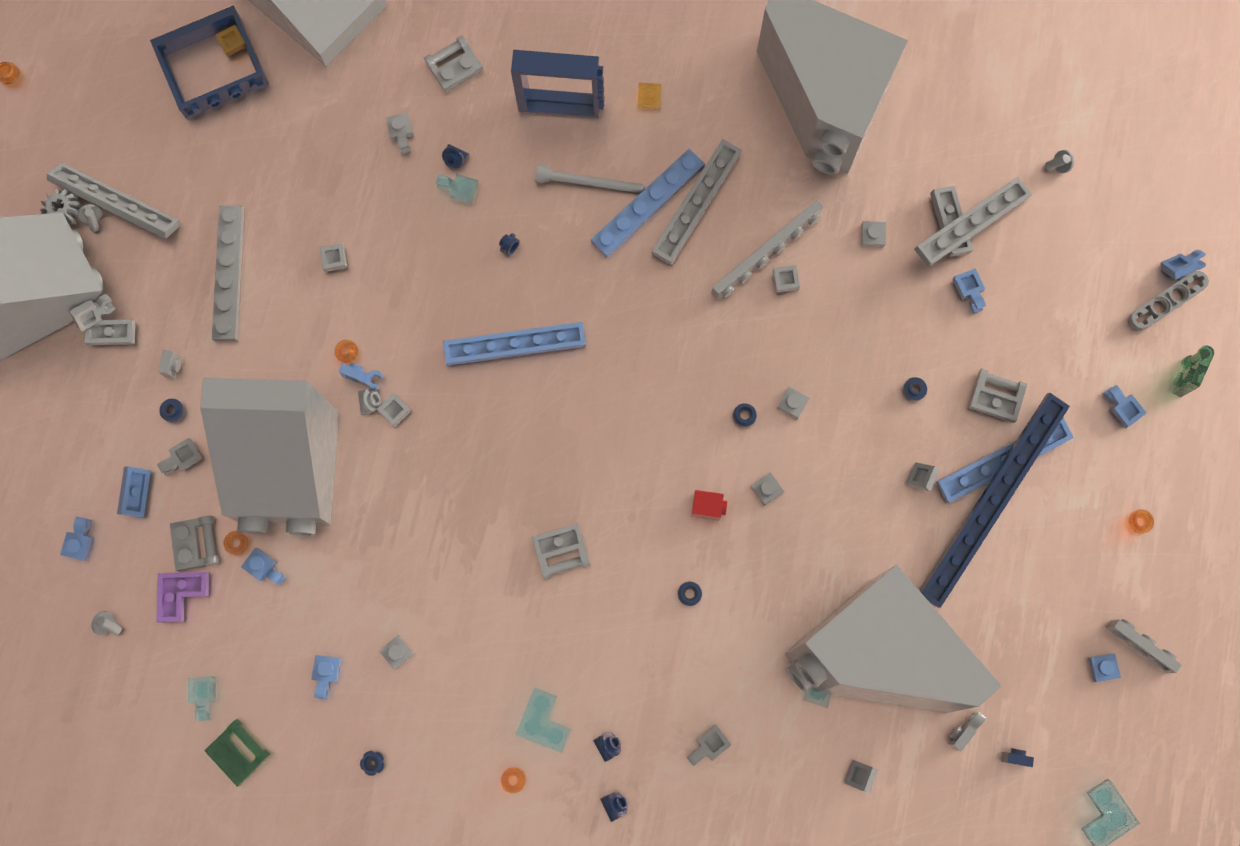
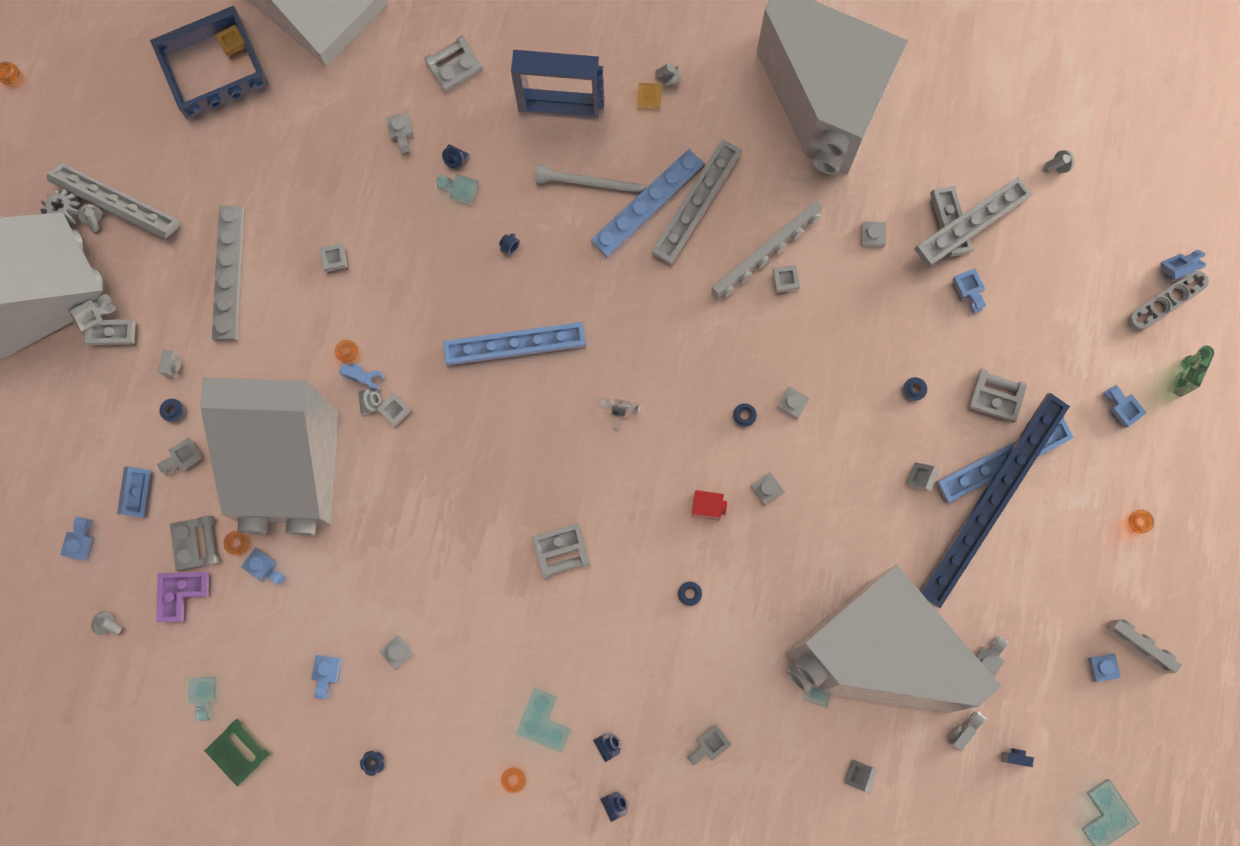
(619, 408): none -> clear piece
(669, 74): none -> light grey plate
(990, 657): none -> light grey plate

